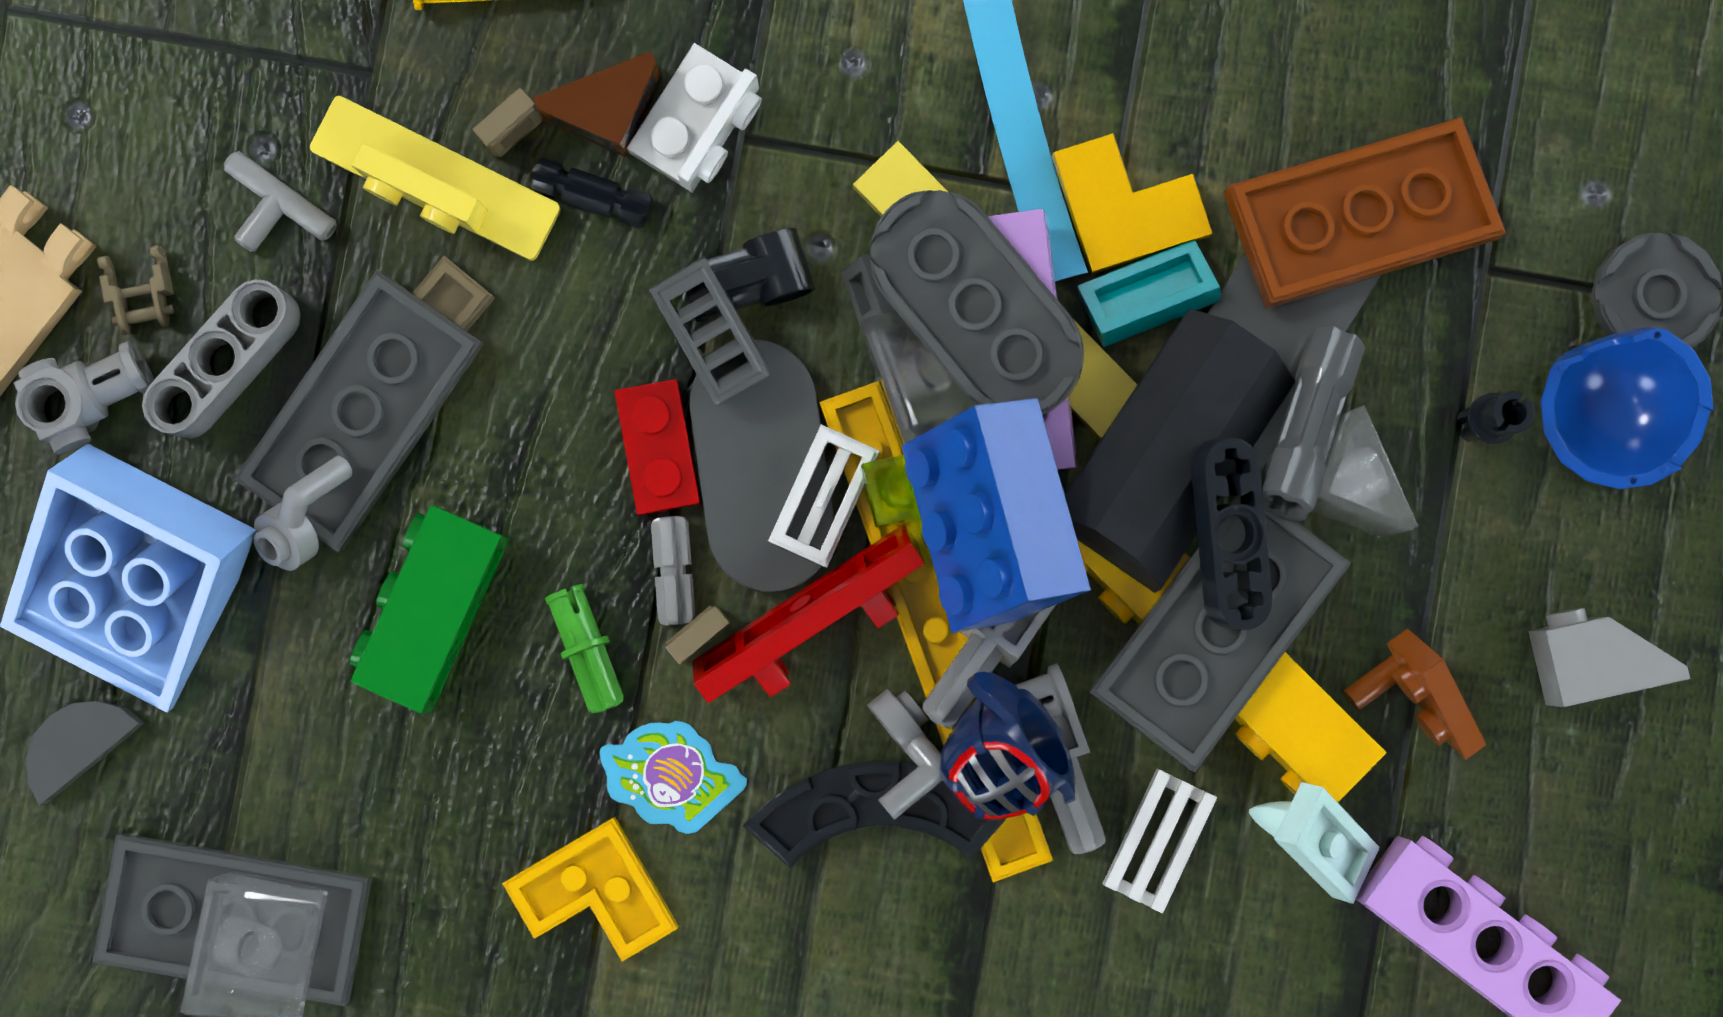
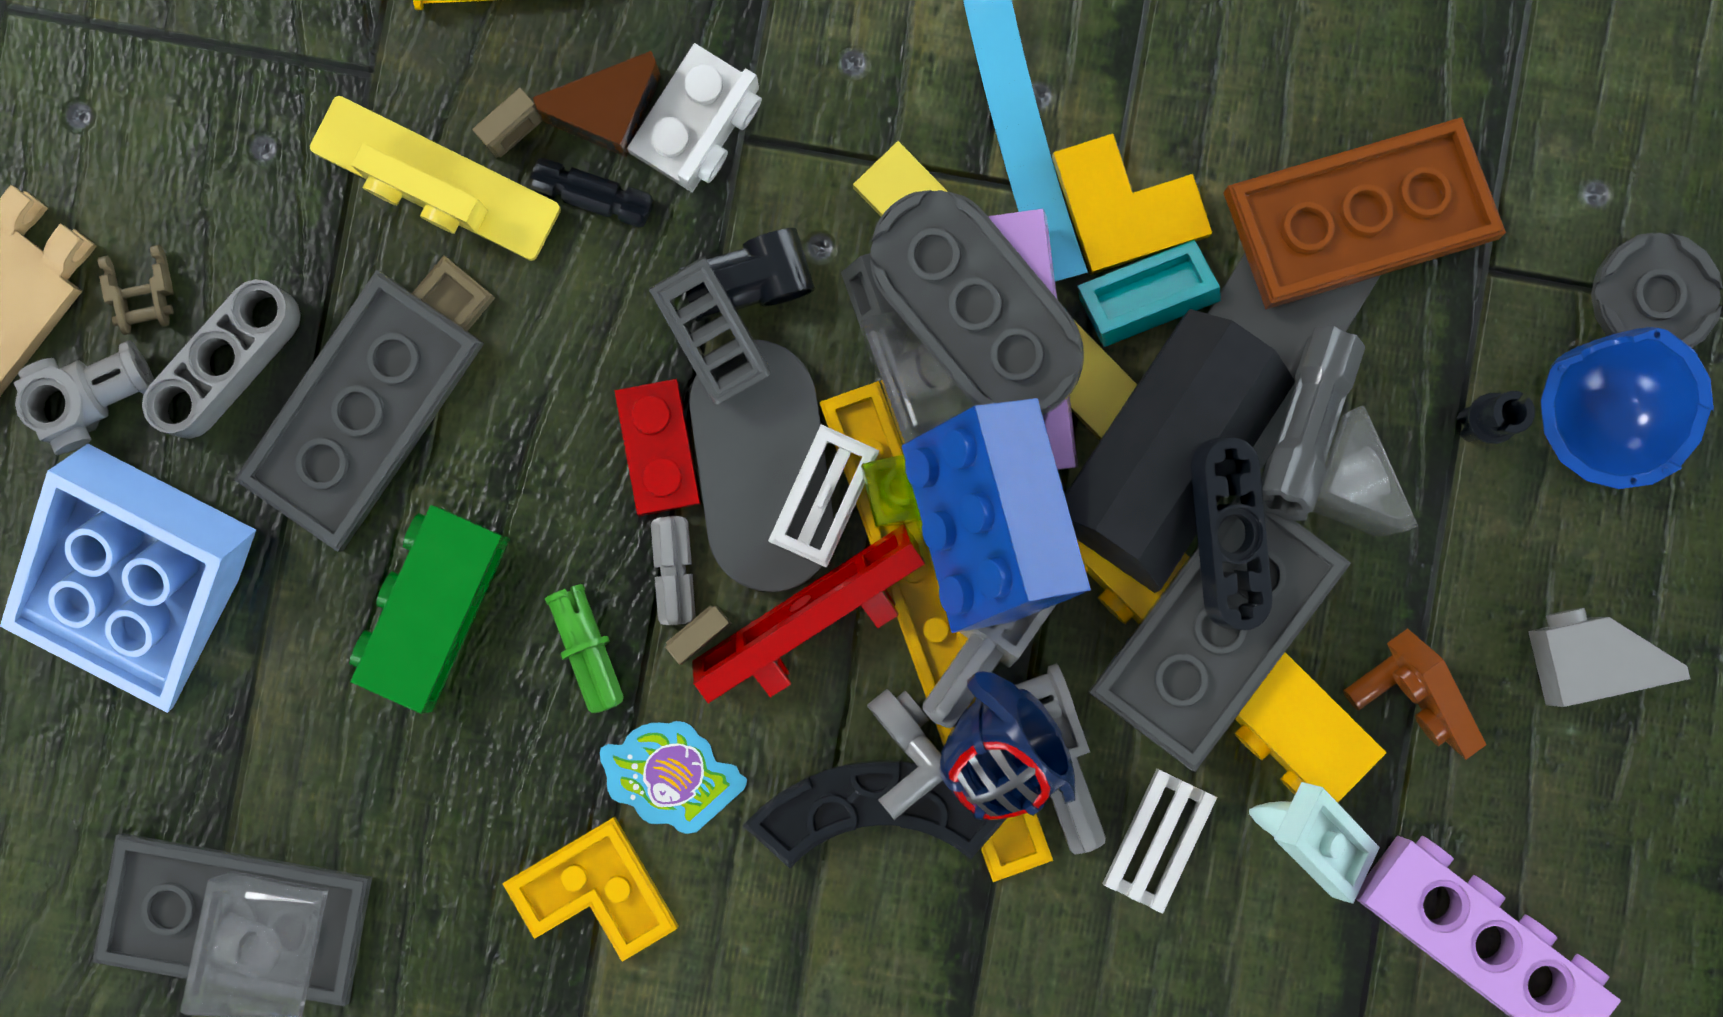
(73, 743): dark grey tile -> none
(275, 201): light grey piece -> none
(284, 532): light grey plate -> none

